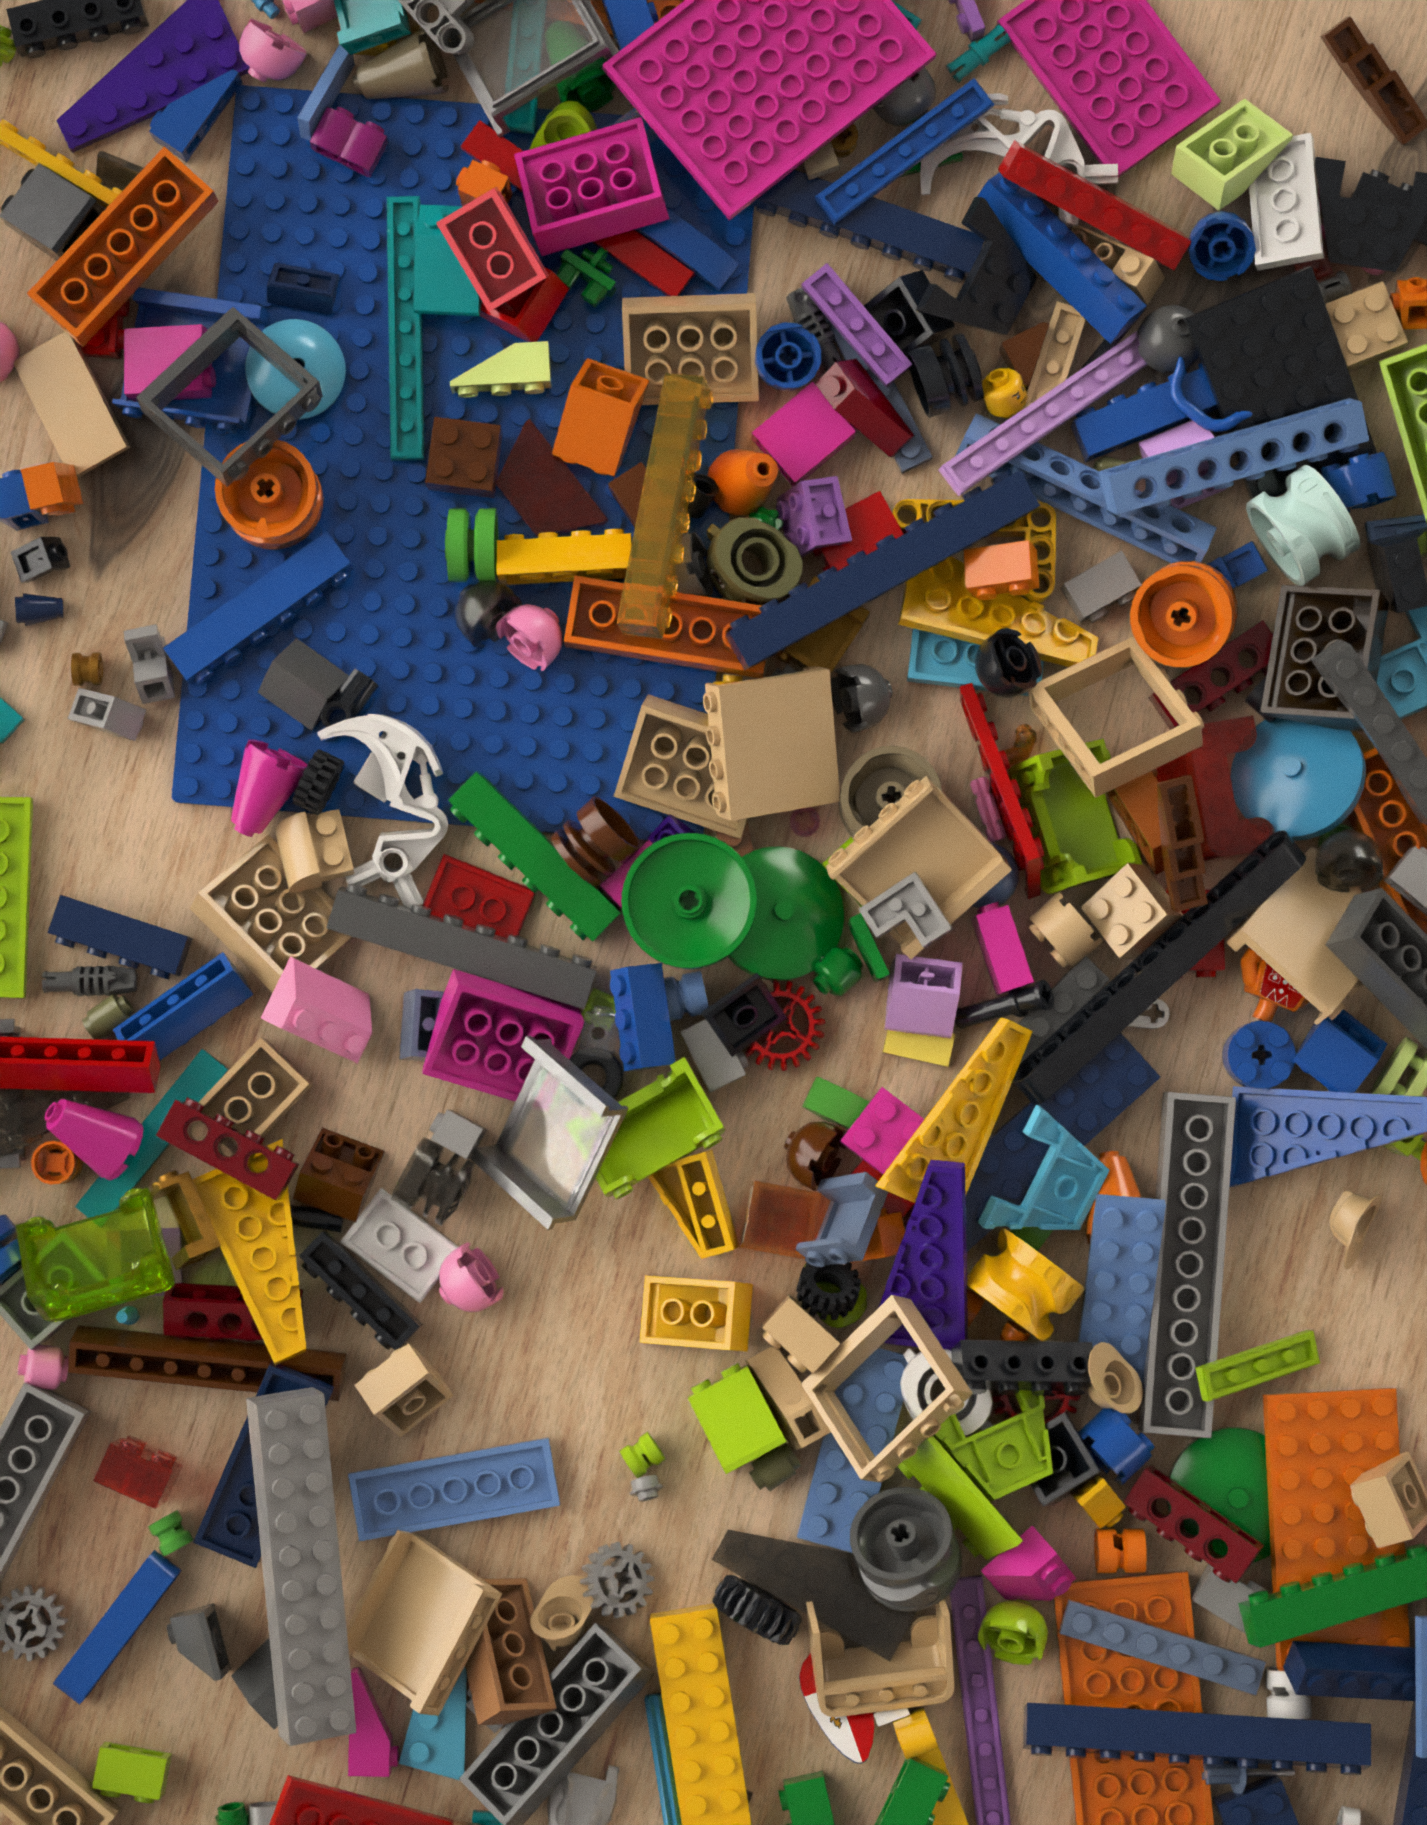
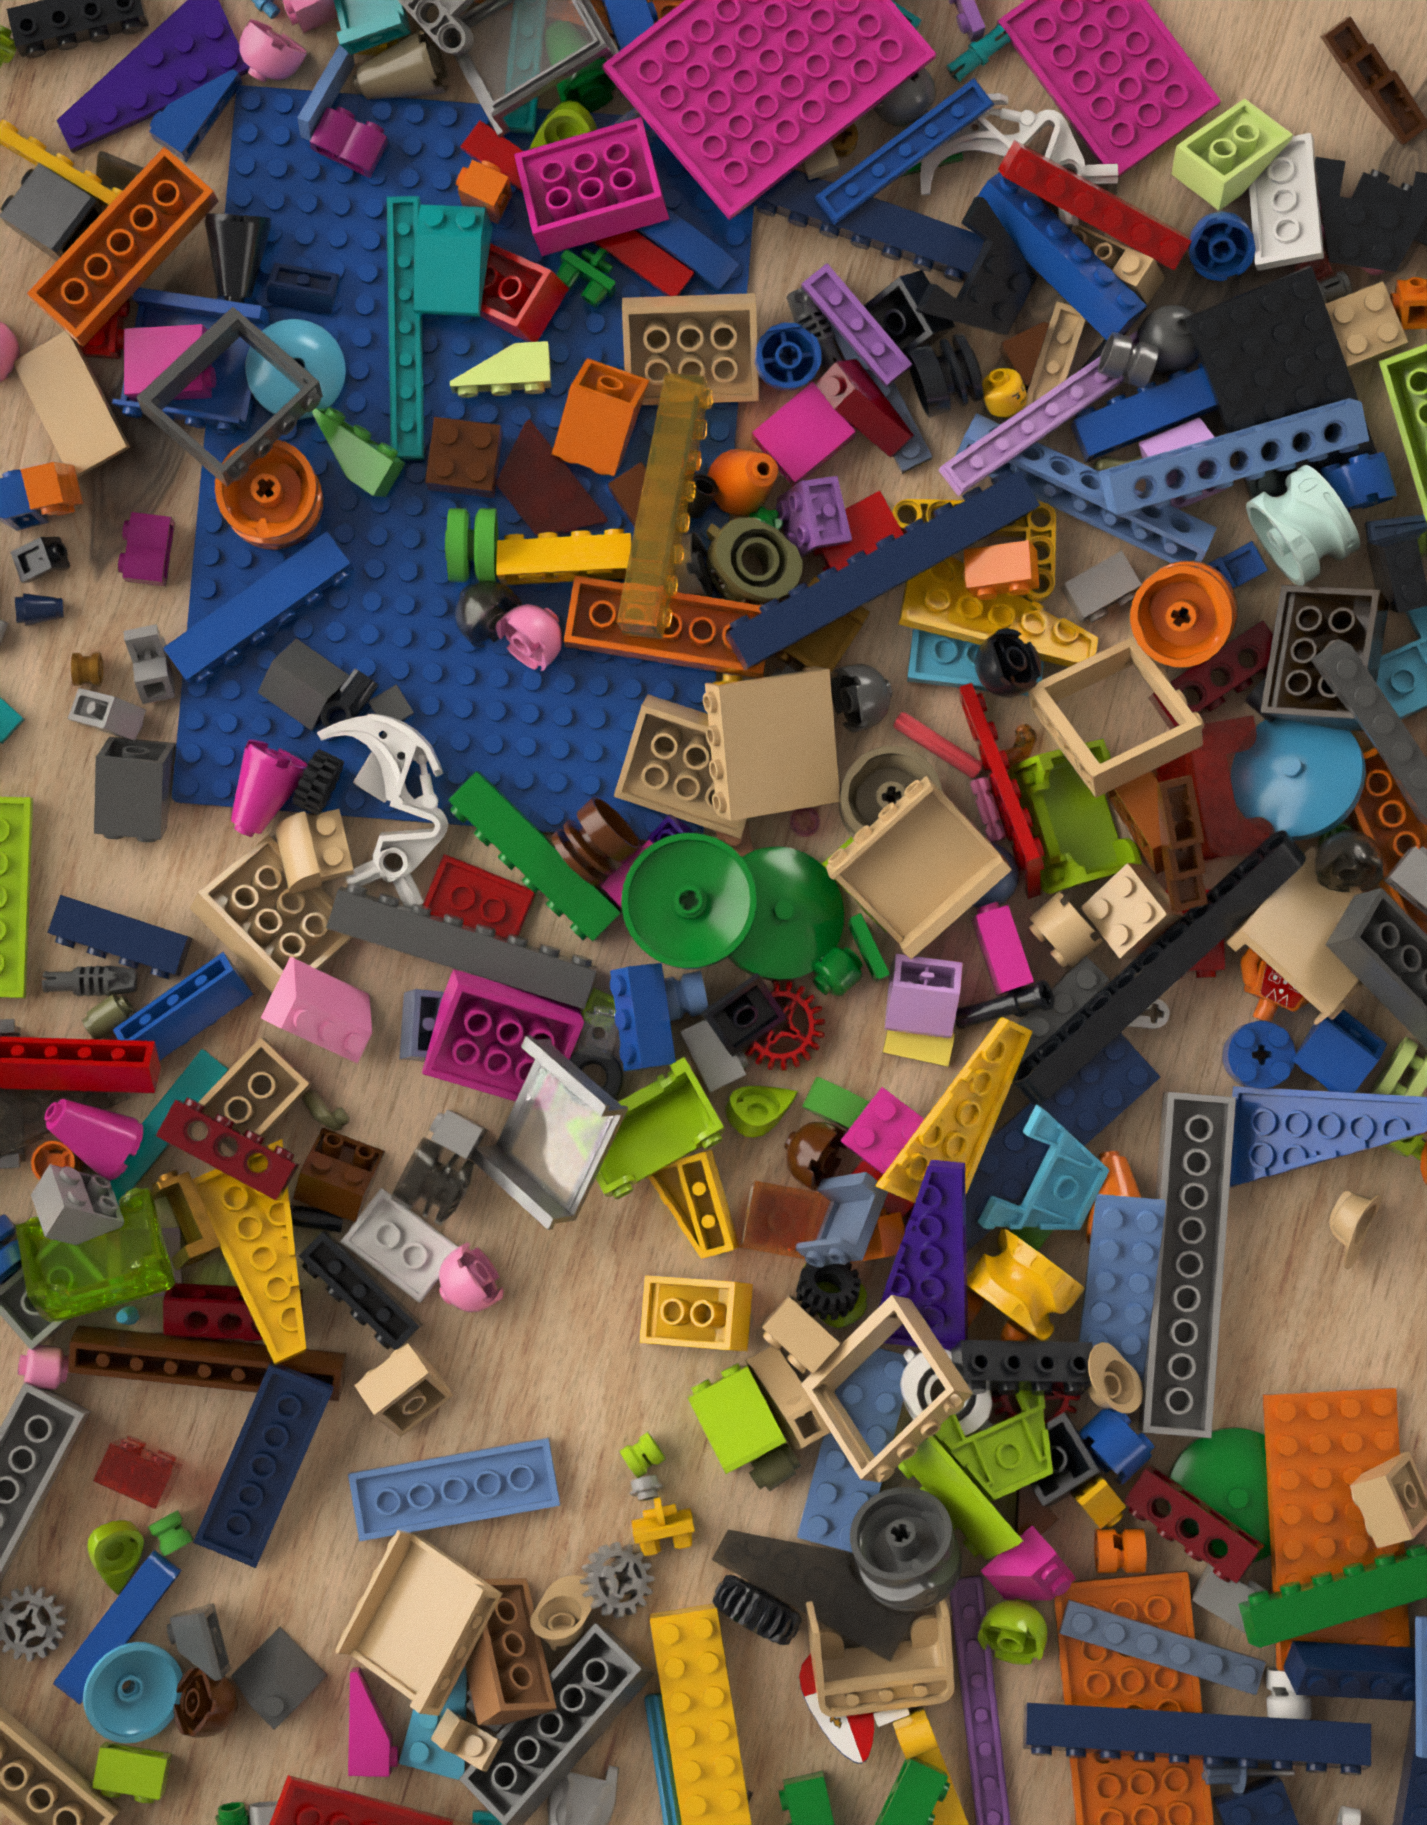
(75, 1205): none -> light grey slope
(115, 1552): none -> lime piece
(133, 788): none -> dark grey slope
(141, 1708): none -> medium azure dish
(147, 549): none -> magenta brick
(204, 1704): none -> reddish brown cylinder
(236, 252): none -> black cone
(301, 1565): light grey brick -> none
(322, 1114): none -> olive arm
(361, 459): none -> bright green slope
(391, 704): none -> dark grey tile
(466, 1740): none -> tan slope
(492, 249): coral brick -> none
(663, 1523): none -> yellow hips
(758, 1108): none -> lime piece
(907, 902): light grey plate -> none
(938, 745): none -> coral axle
(1031, 1512): none -> reddish brown slope
(1129, 360): none -> flat silver wheel
(1193, 411): blue animal -> none
(1257, 1365): lime tile -> none

